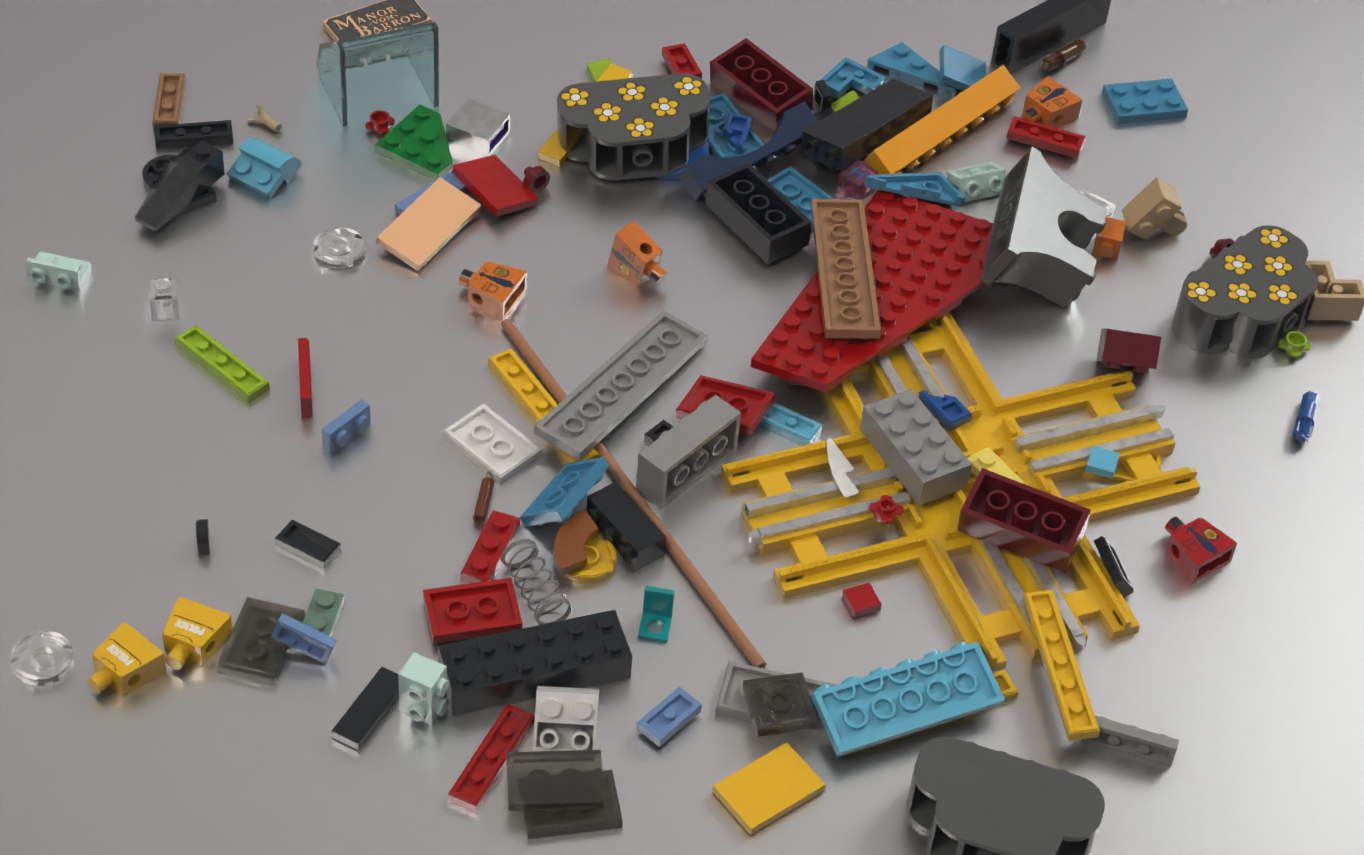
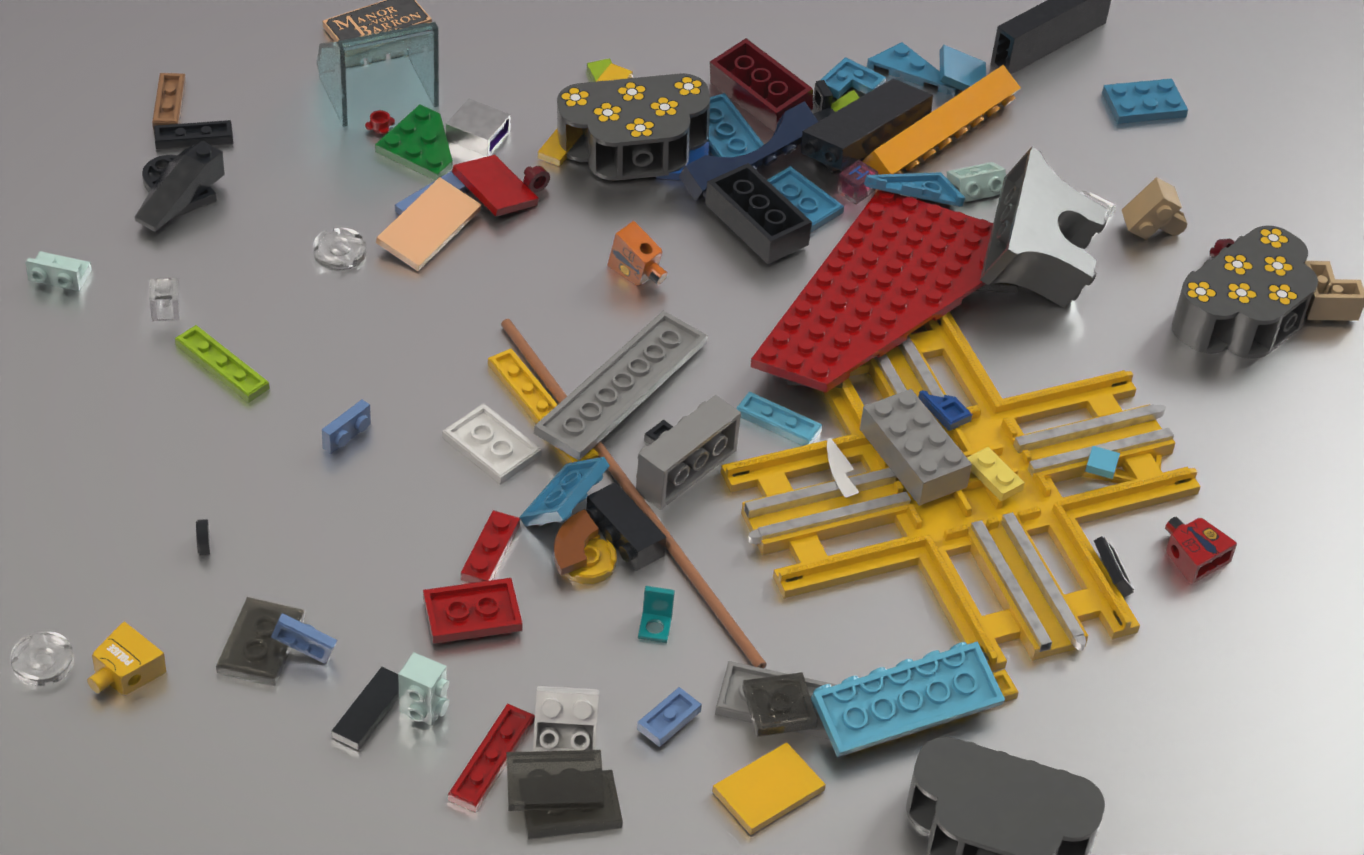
(194, 633): yellow torso -> none
(263, 167): medium azure brick -> none
(265, 119): tan bar -> none
(305, 378): red tile -> none
(308, 544): black tile -> none
(324, 611): sand green plate -> none
(483, 500): dark orange piece -> none
(494, 288): orange torso -> none
(529, 559): light grey piece -> none
(555, 654): black brick -> none
(680, 60): red plate -> none
(737, 130): blue tile -> none
(750, 401): red tile -> none
(845, 269): medium nougat plate -> none
(861, 600): red tile -> none
(885, 510): red plate -> none
(1023, 520): dark red brick -> none
(1045, 137): red plate -> none
(1051, 104): orange torso -> none
(1061, 56): reddish brown piece -> none
(1061, 665): yellow tile -> none
(1109, 241): orange brick -> none
(1128, 348): dark red brick -> none
(1134, 741): light grey plate -> none
(1295, 343): lime plate -> none
(1305, 420): blue piece -> none

